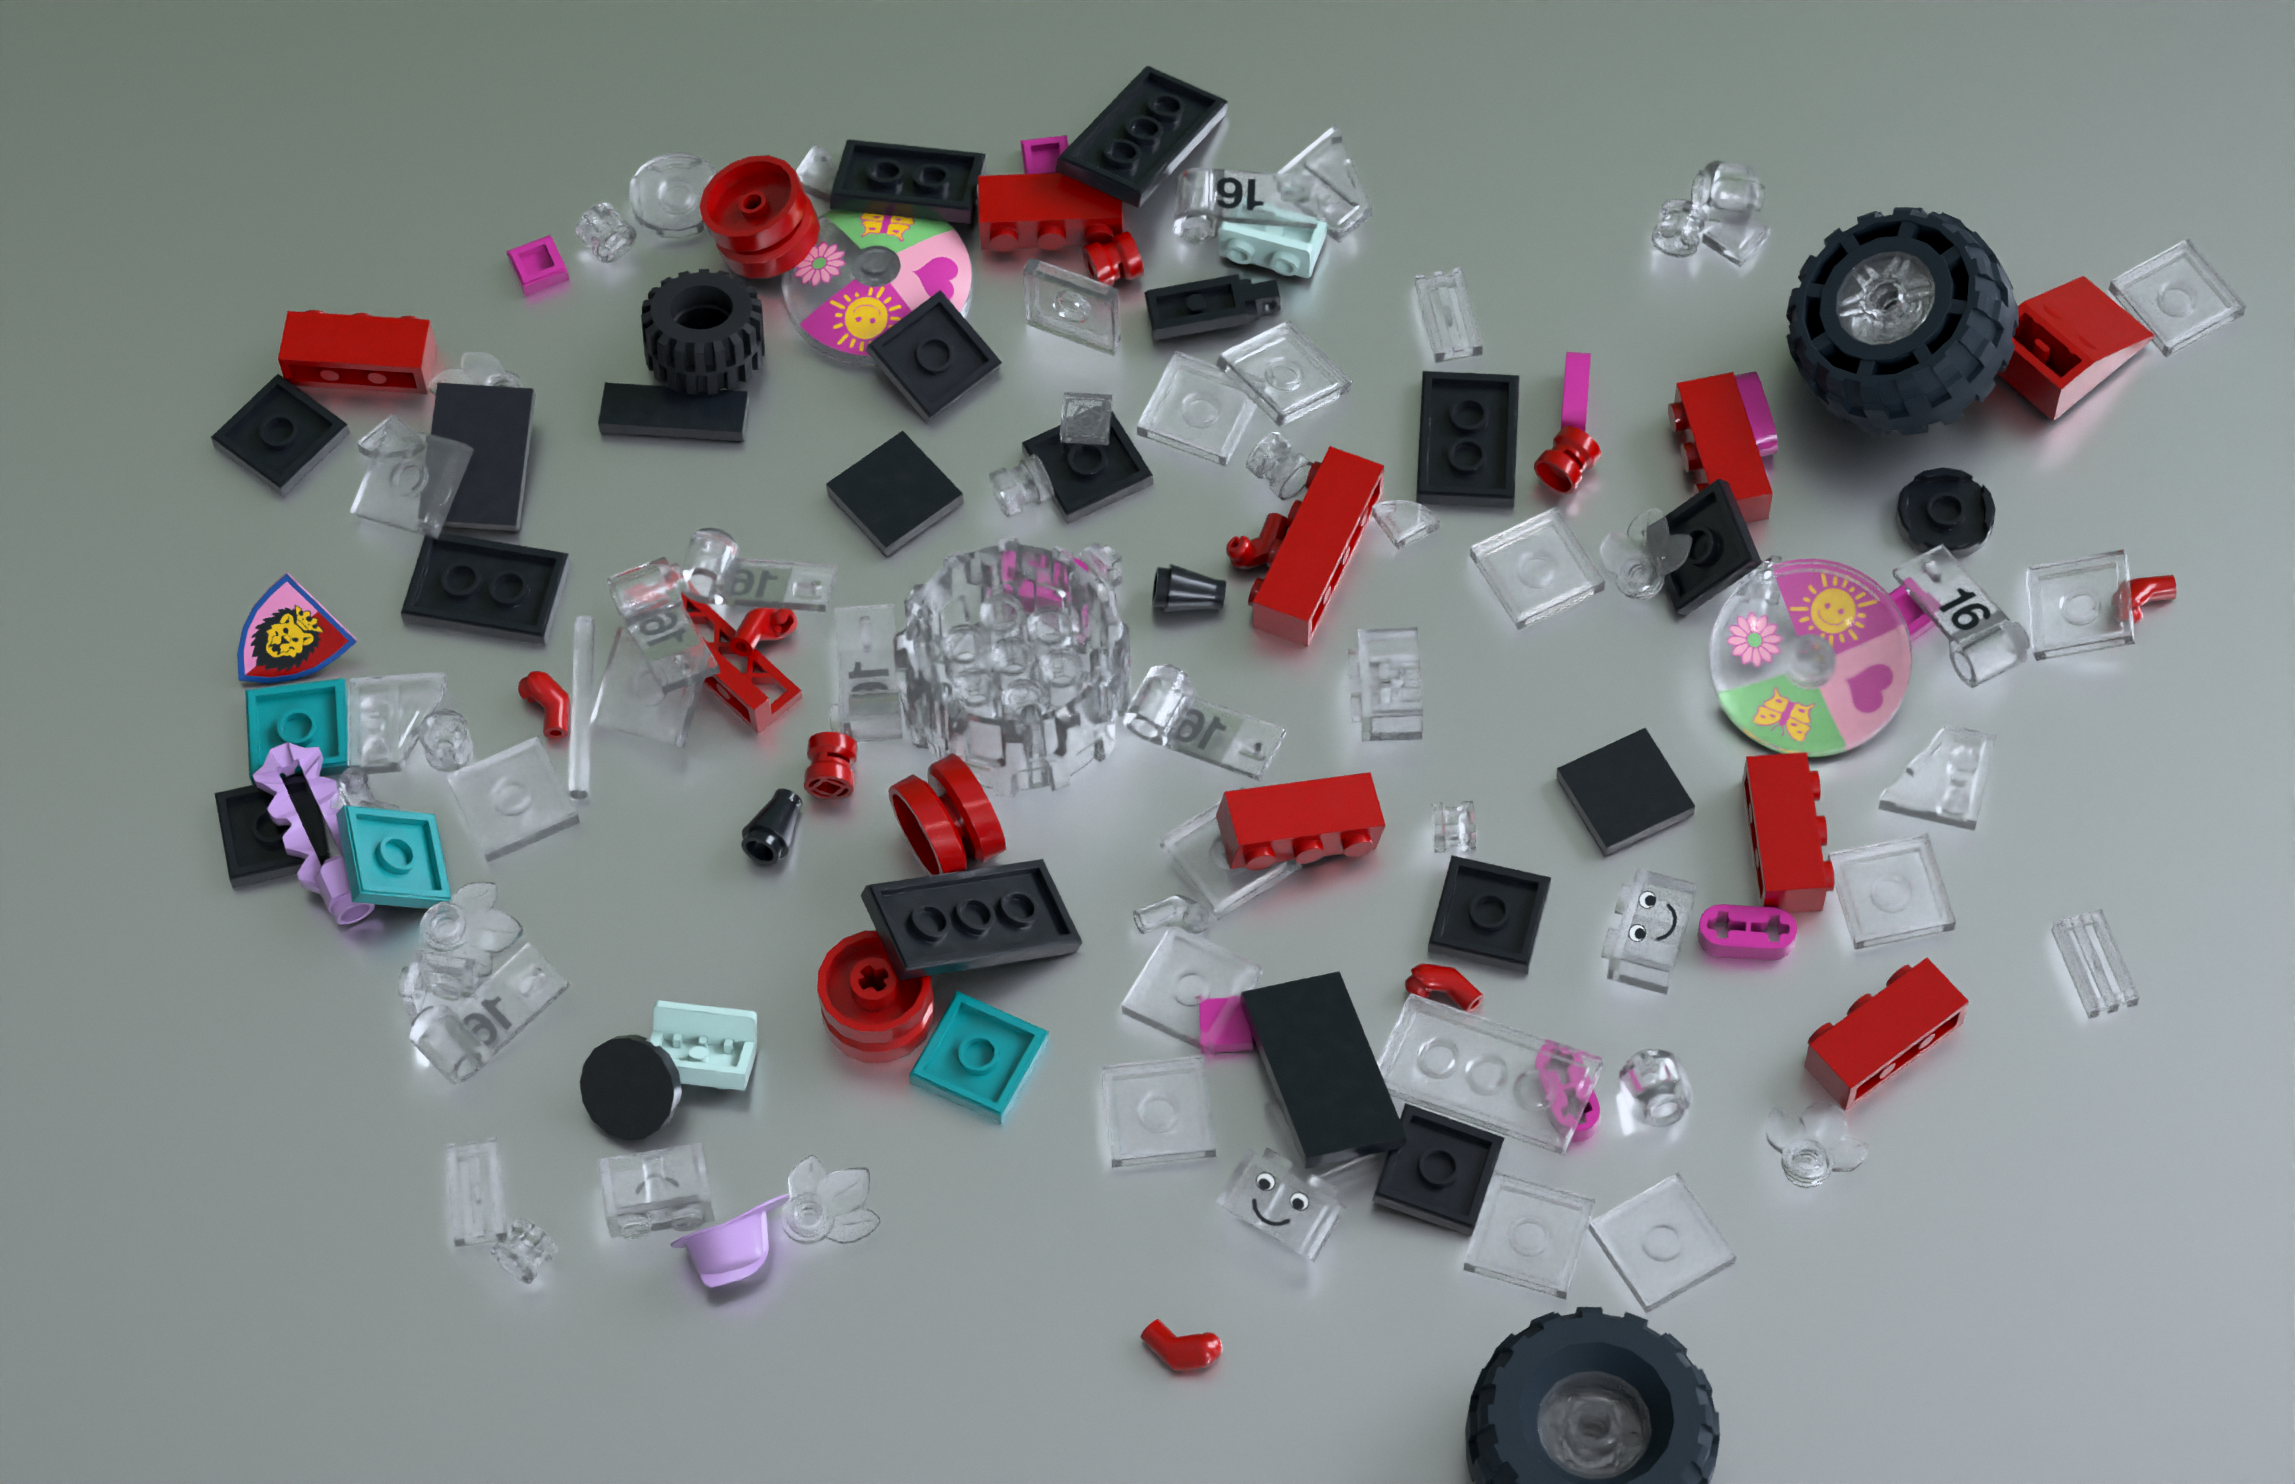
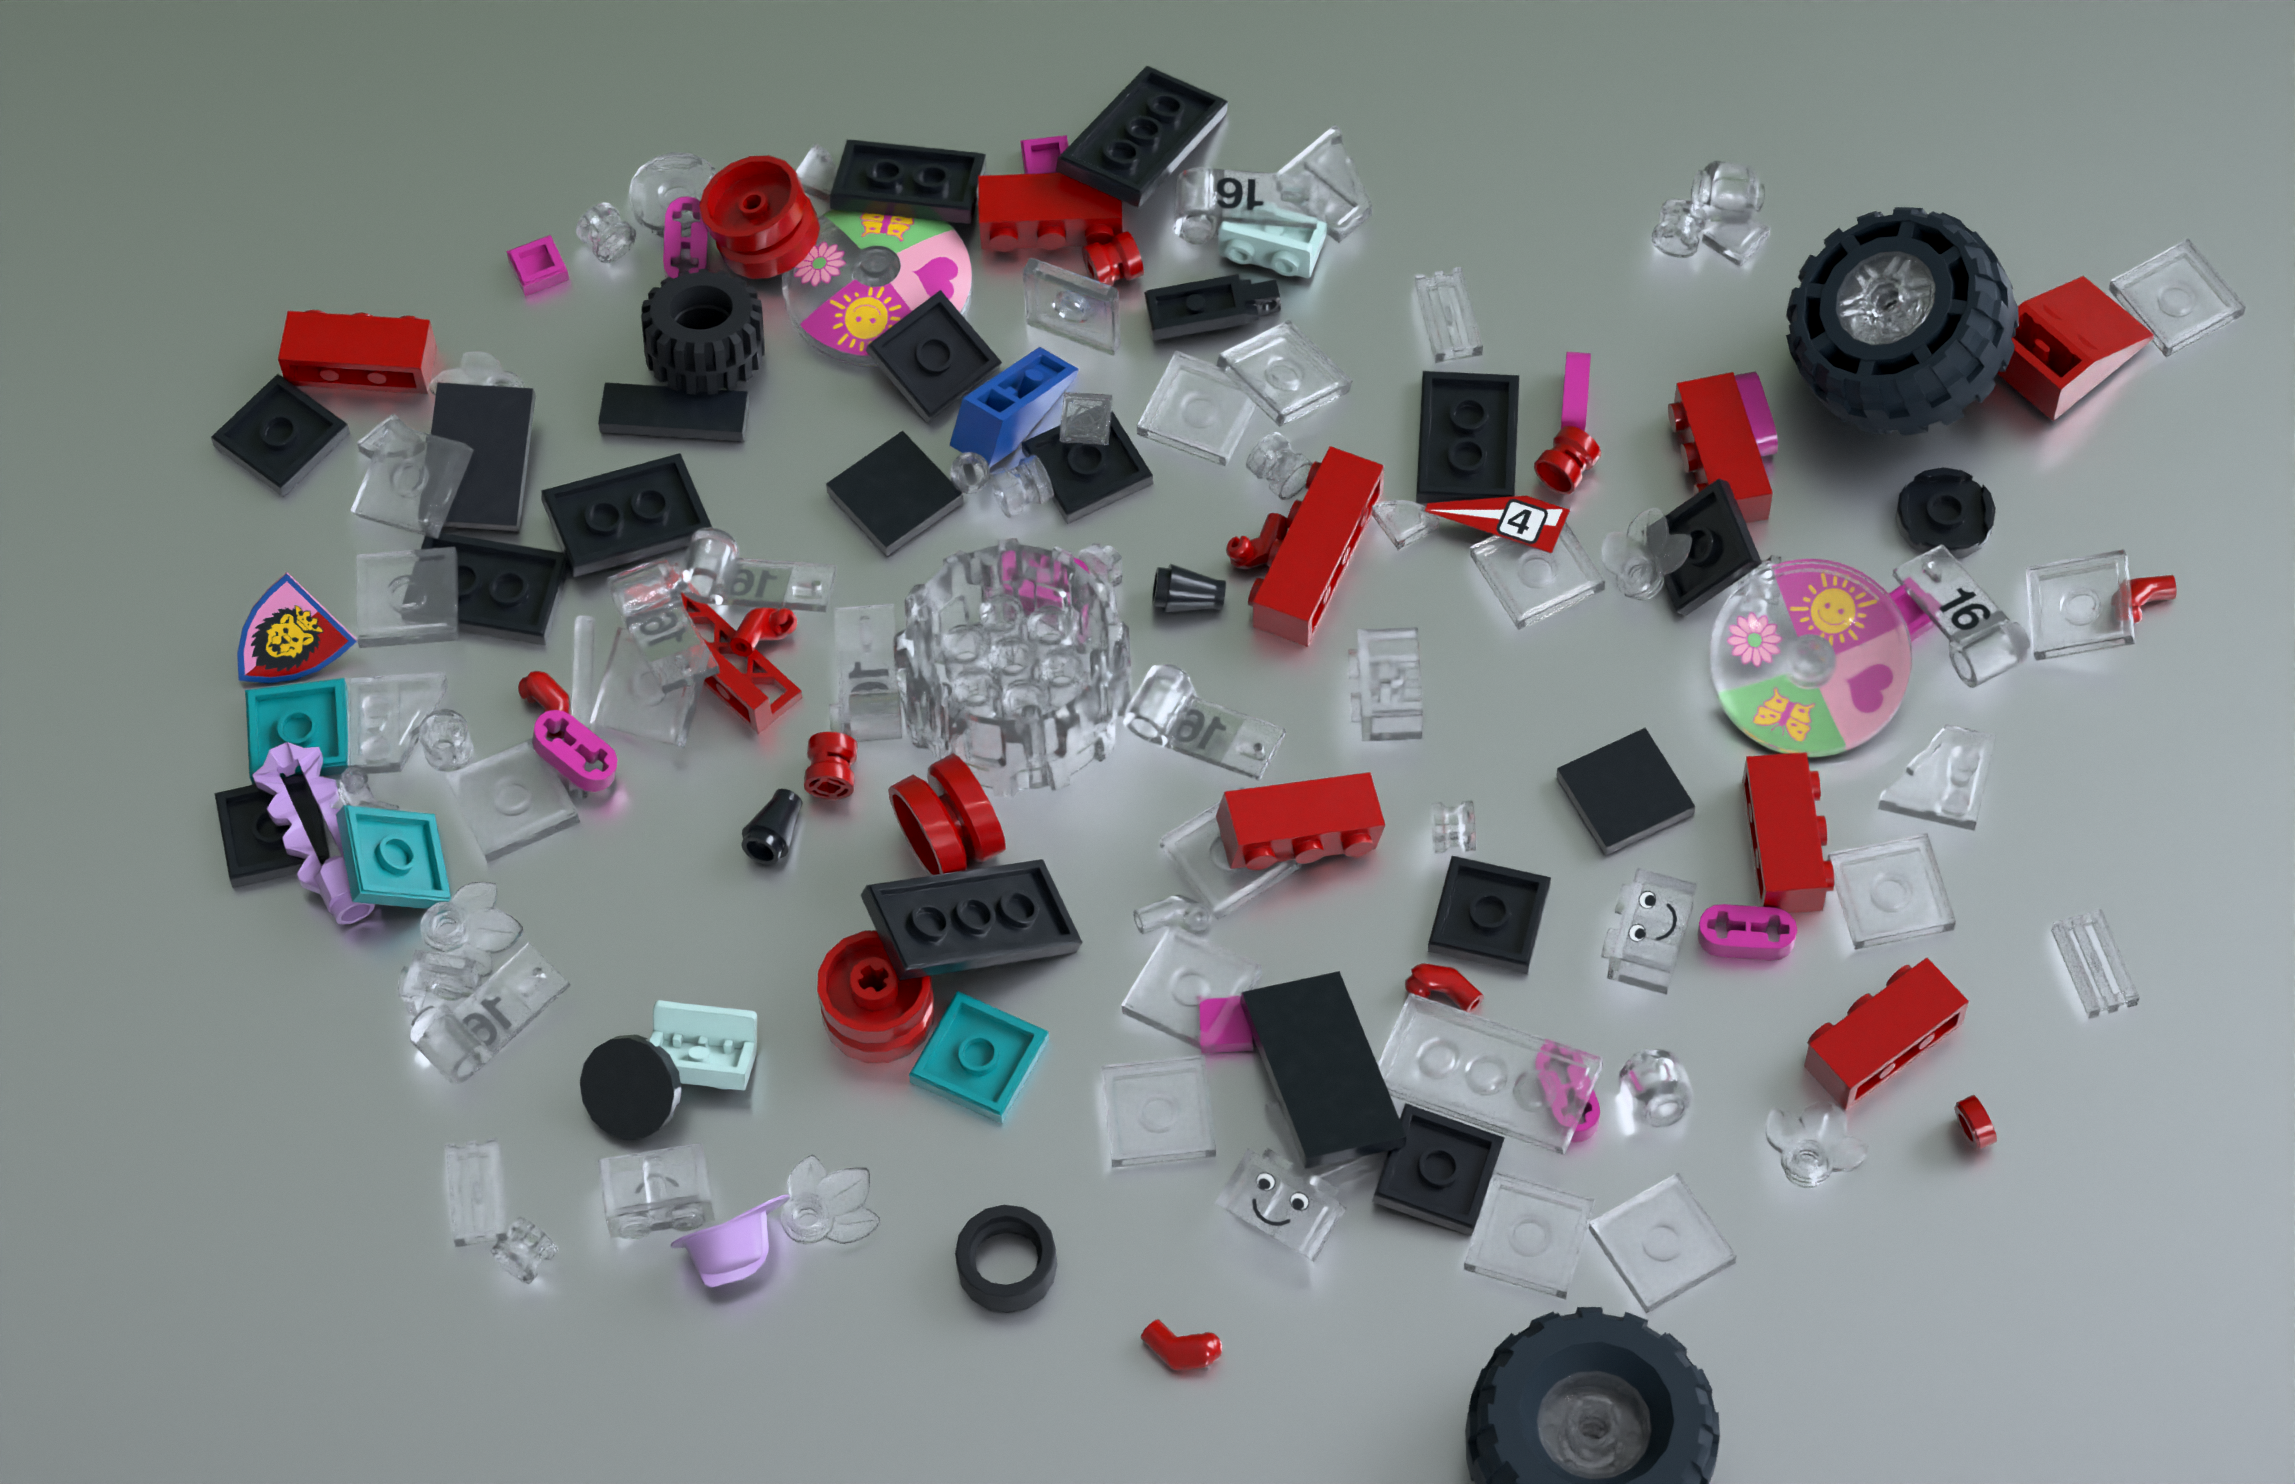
(407, 597): none -> clear tile
(572, 753): none -> dark pink beam
(625, 514): none -> black tile
(675, 242): none -> dark pink beam
(980, 470): none -> clear hinge
(998, 1221): none -> black tyre
(1010, 405): none -> blue slope
(1513, 518): none -> sticker
(1975, 1122): none -> red tile

